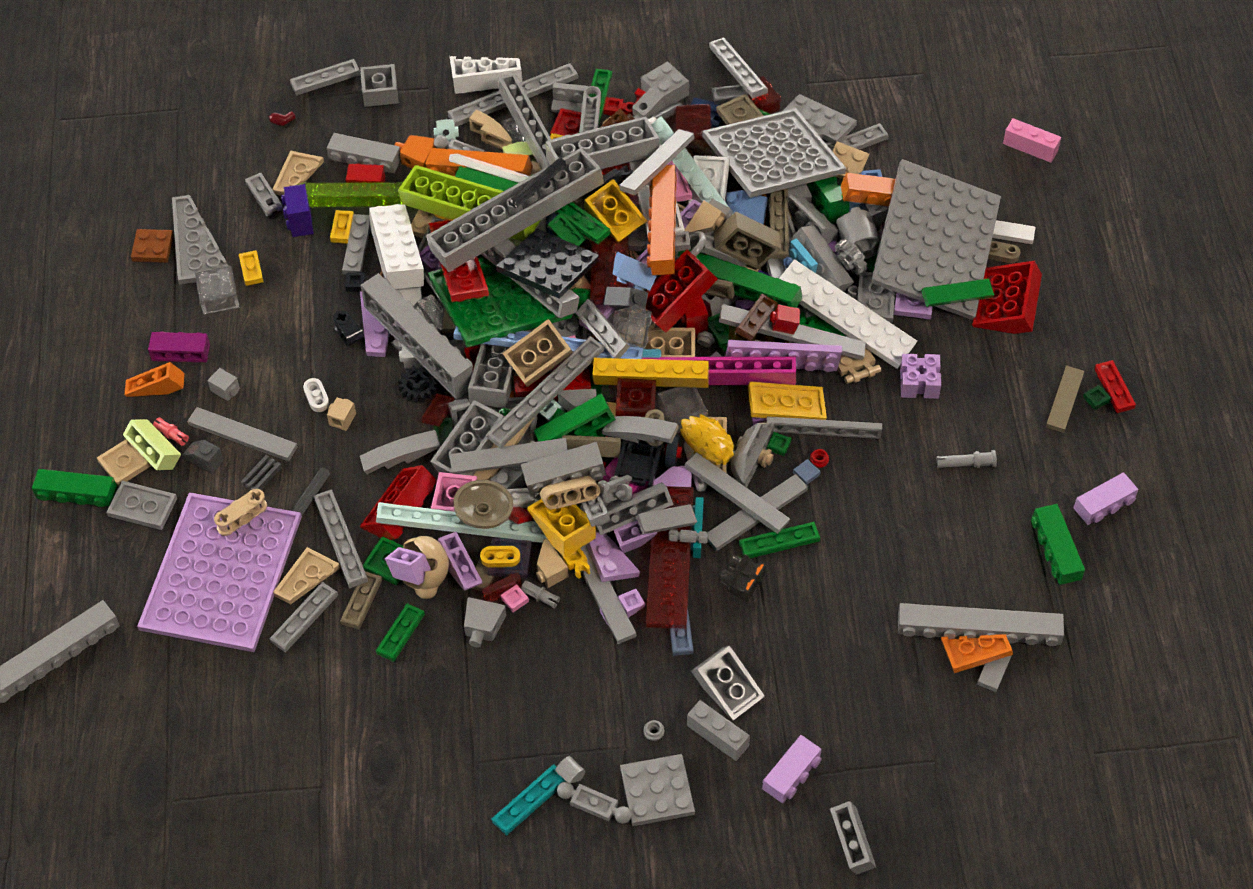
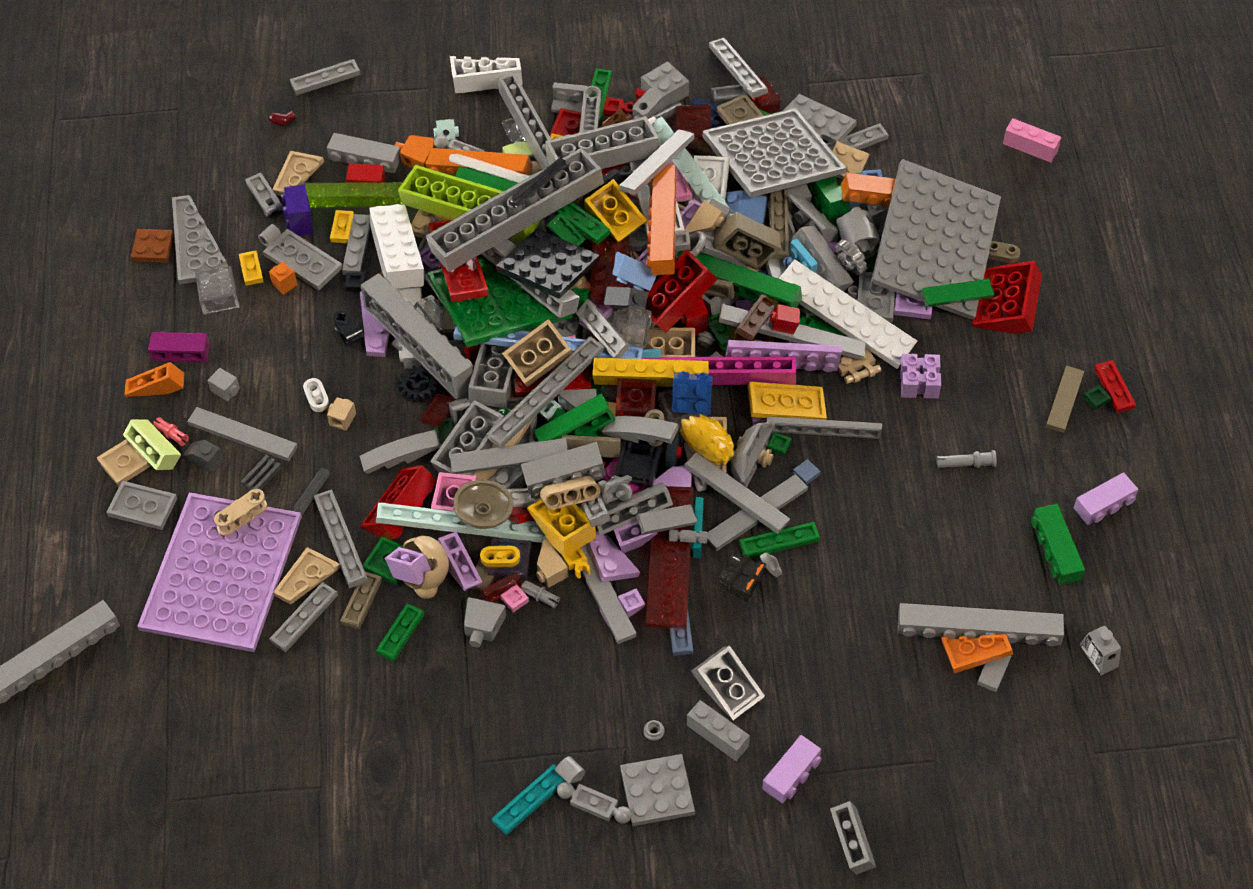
(74, 487): green brick -> none
(283, 278): none -> orange brick
(302, 257): none -> light grey hinge
(379, 85): light grey brick -> none
(490, 130): tan slope -> none
(531, 87): light grey plate -> none
(692, 393): none -> blue plate
(771, 564): none -> light grey tile
(821, 454): red plate -> none
(1014, 232): white tile -> none
(1102, 649): none -> light grey torso

